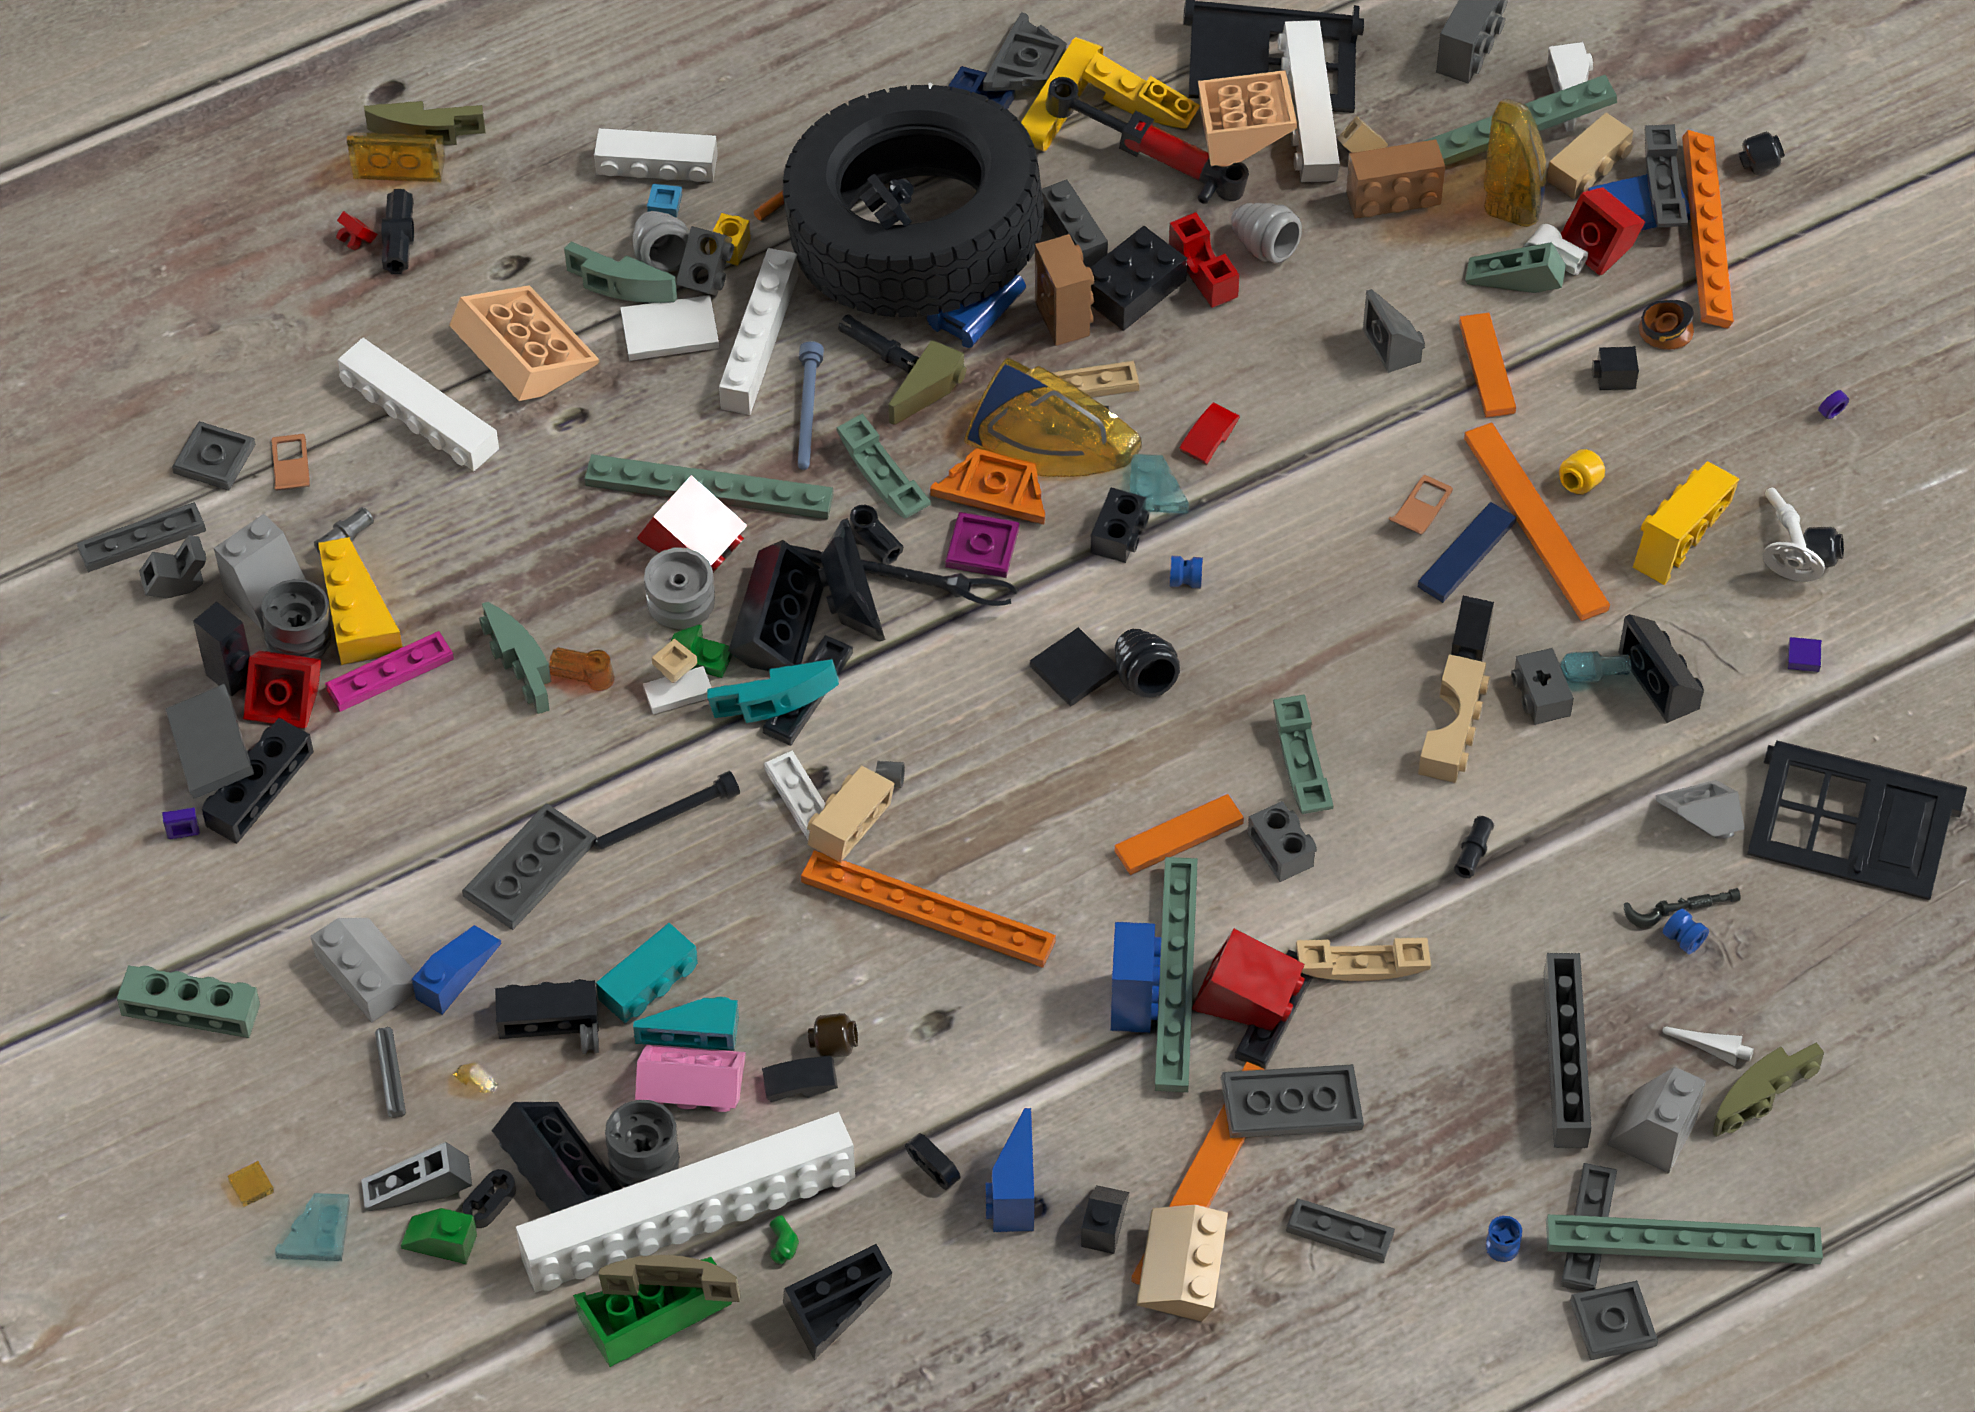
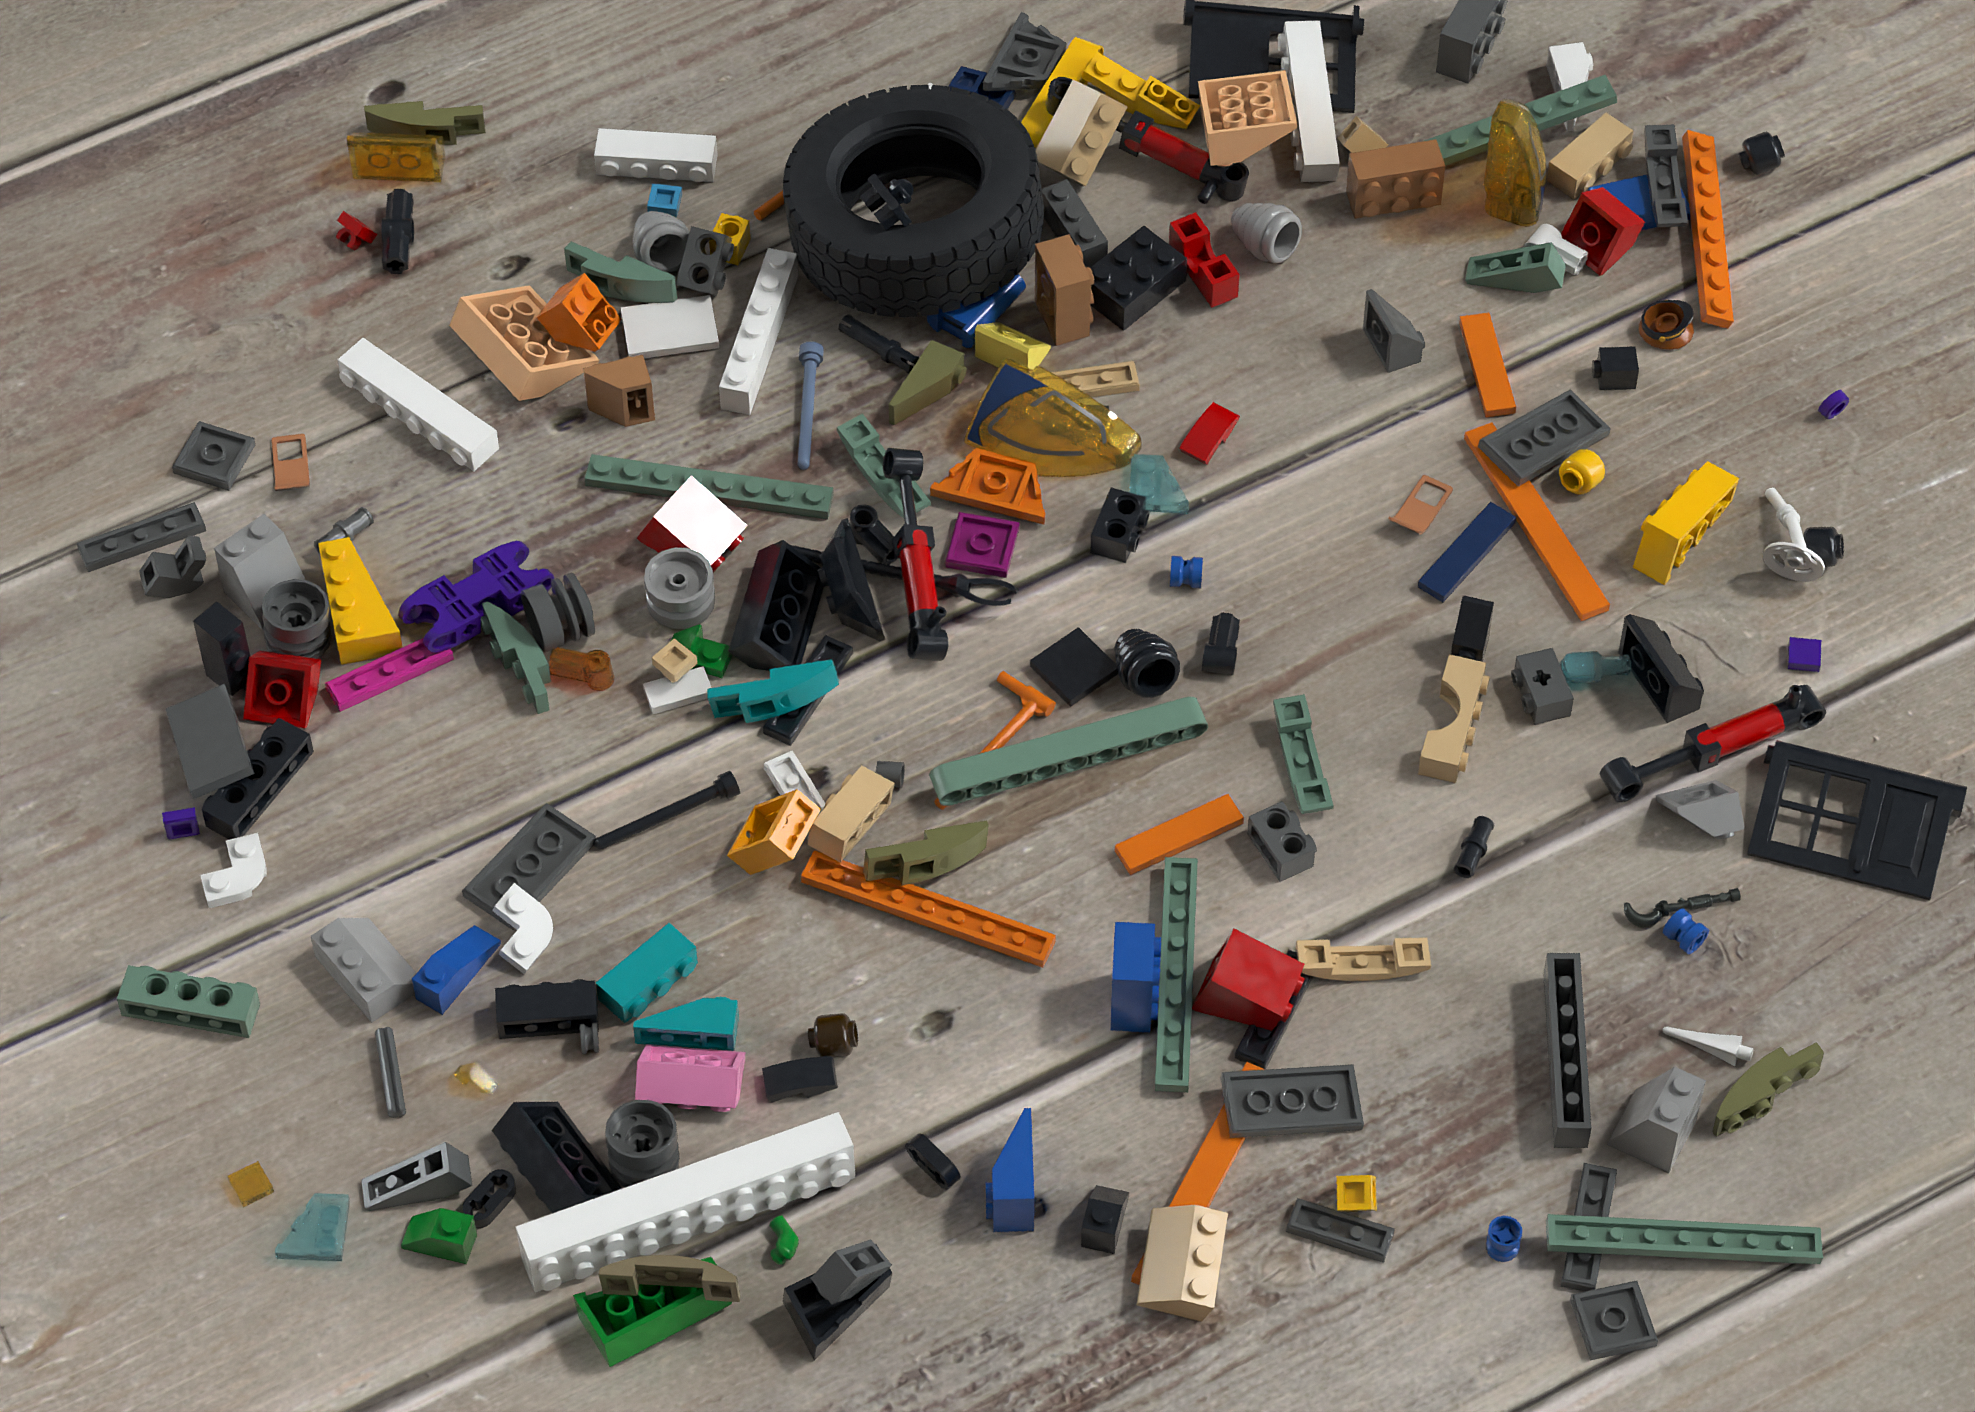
(239, 880): none -> white plate
(460, 605): none -> dark purple piece
(532, 926): none -> white plate
(563, 610): none -> dark grey wheel
(579, 315): none -> orange slope
(620, 391): none -> medium nougat slope
(775, 832): none -> light orange window
(850, 1271): none -> dark grey slope
(913, 548): none -> black piece
(935, 855): none -> olive slope
(997, 342): none -> light yellow slope
(1033, 704): none -> orange bar
(1068, 751): none -> sand green beam
(1079, 132): none -> tan slope
(1221, 649): none -> black piece
(1356, 1193): none -> yellow brick
(1544, 437): none -> dark grey tile
(1707, 744): none -> black piece

